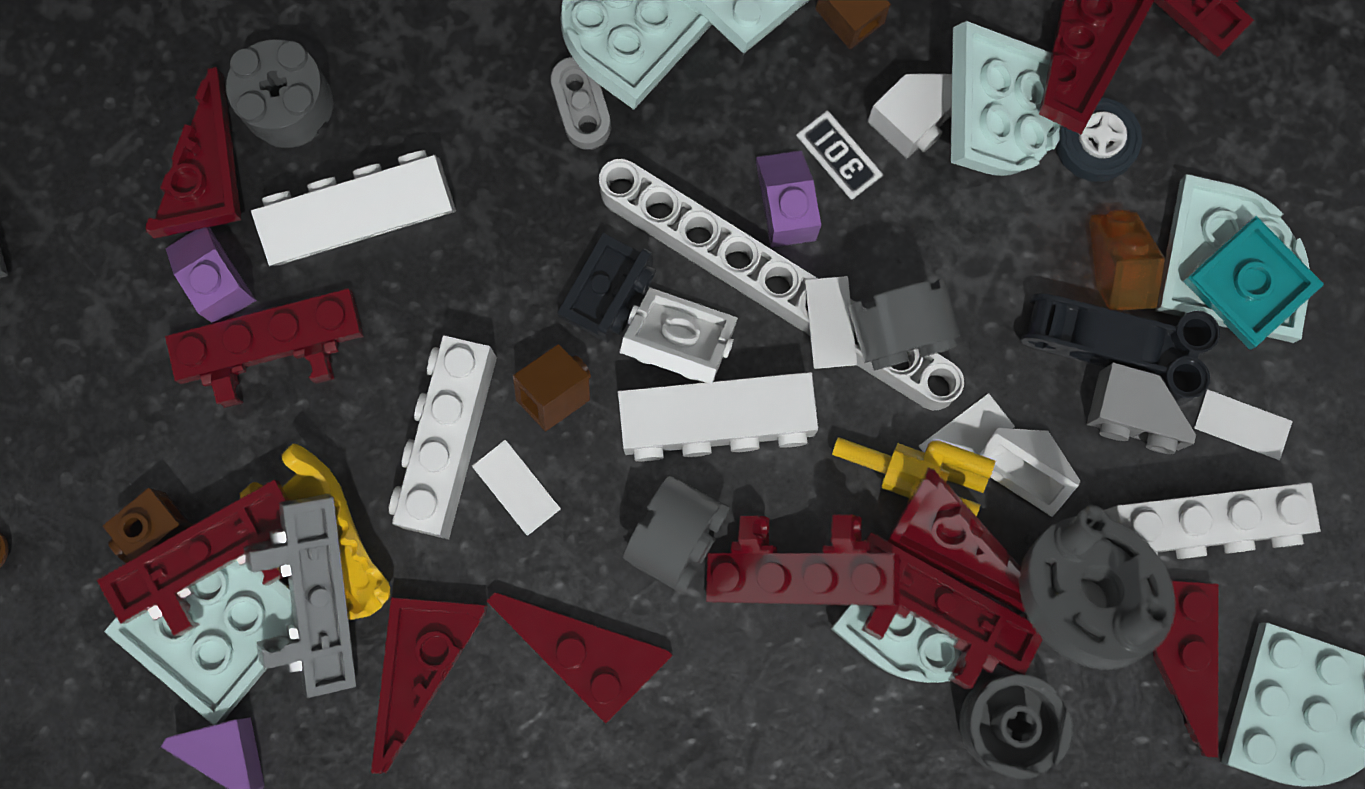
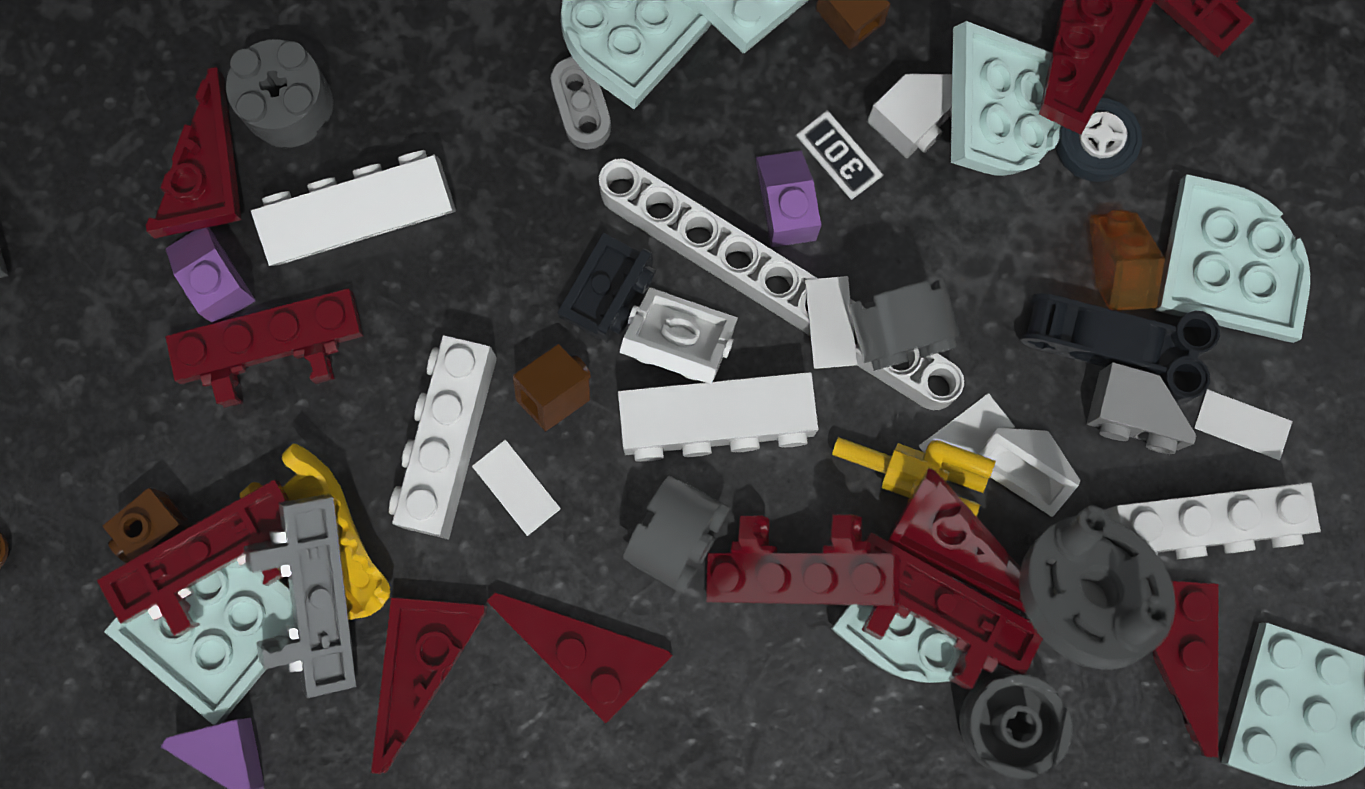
(1253, 282): teal tile -> none

